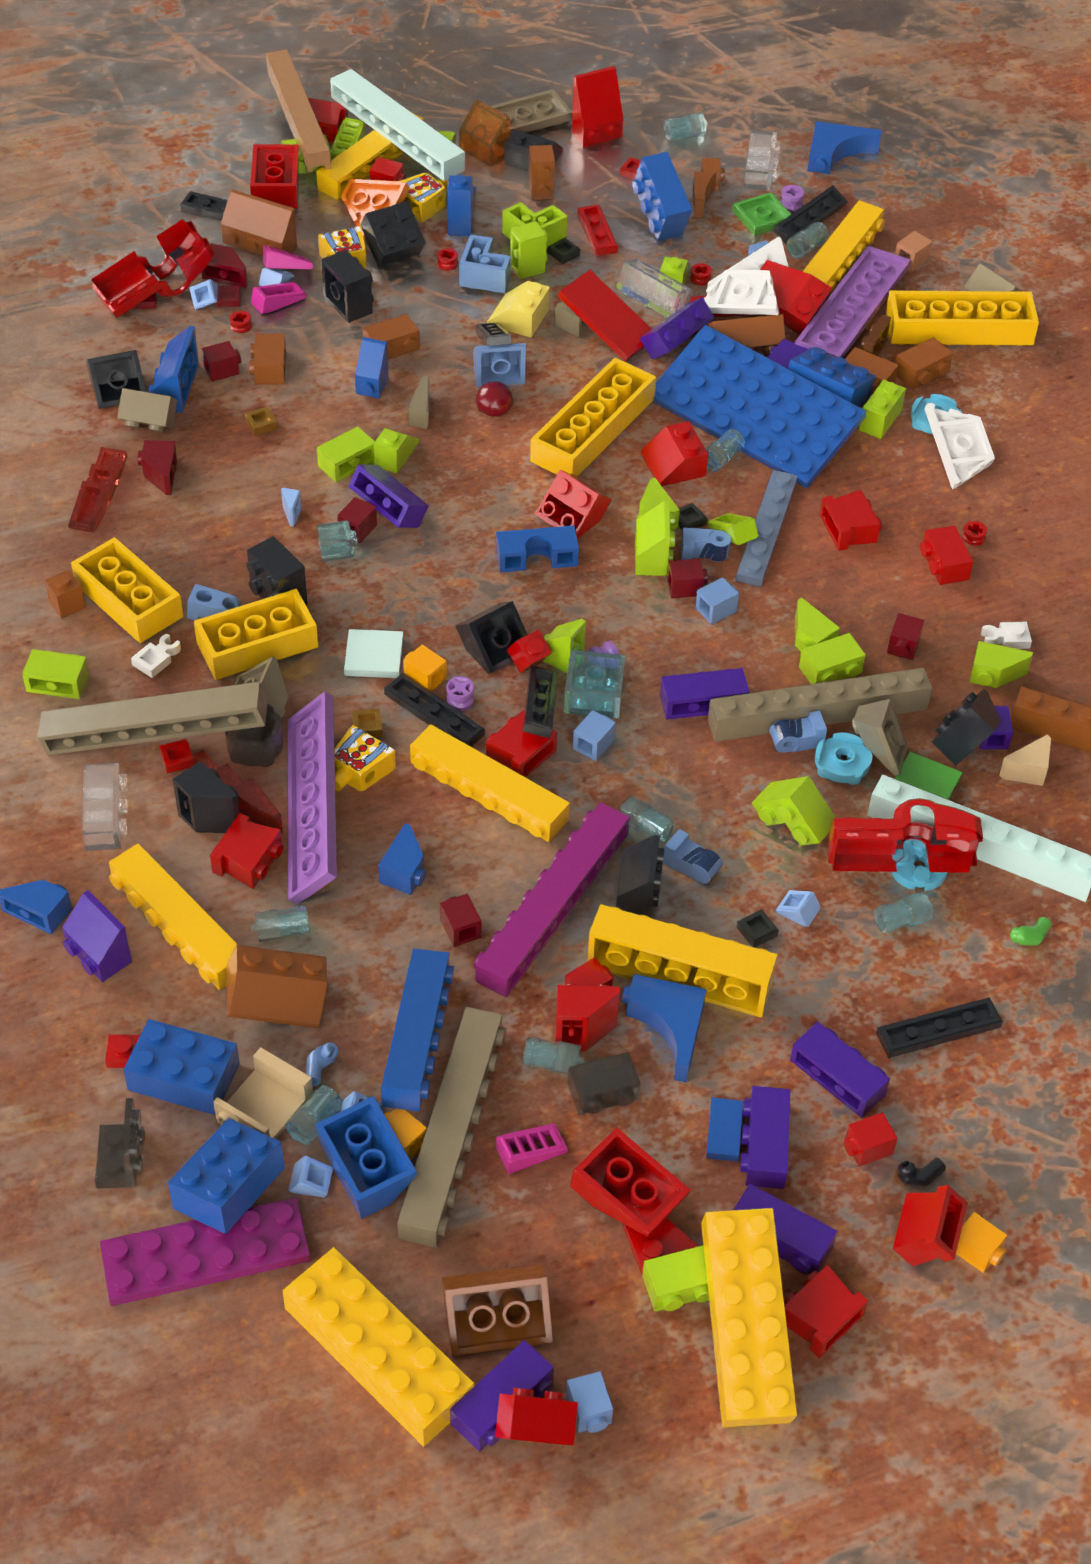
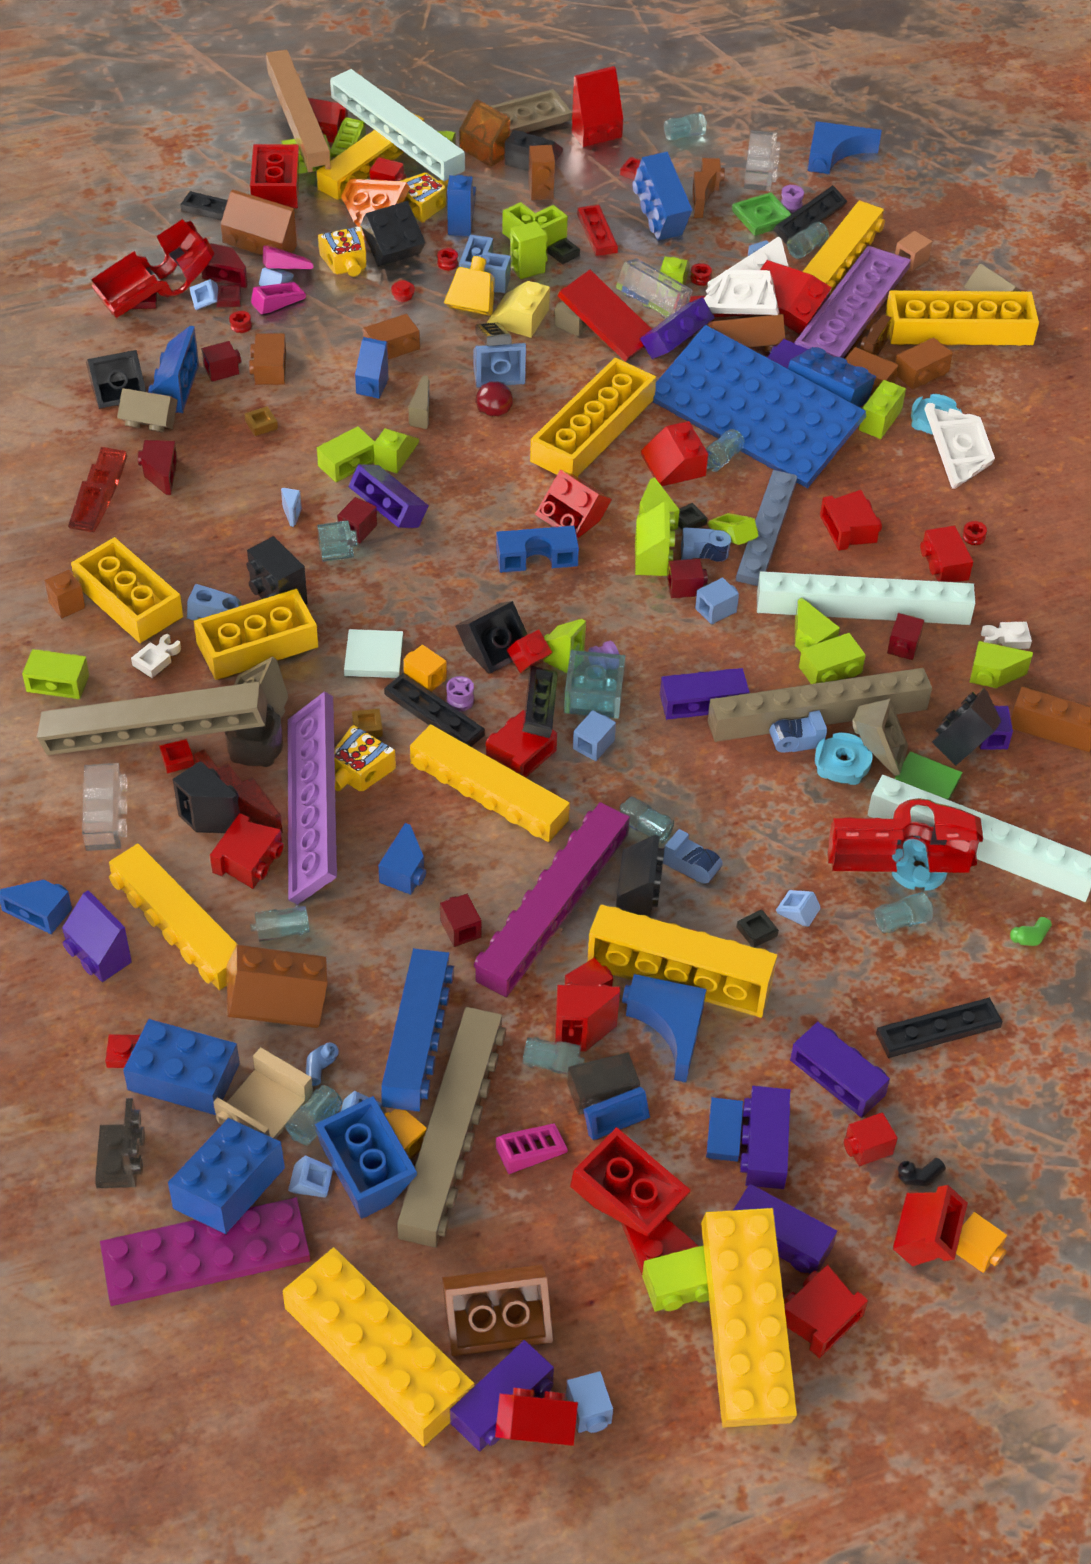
(347, 285): black brick -> none
(403, 291): none -> red plate
(472, 289): none -> yellow torso
(616, 1112): none -> blue tile
(797, 805): lime brick -> none
(867, 597): none -> light aqua brick
(1028, 763): tan slope -> none

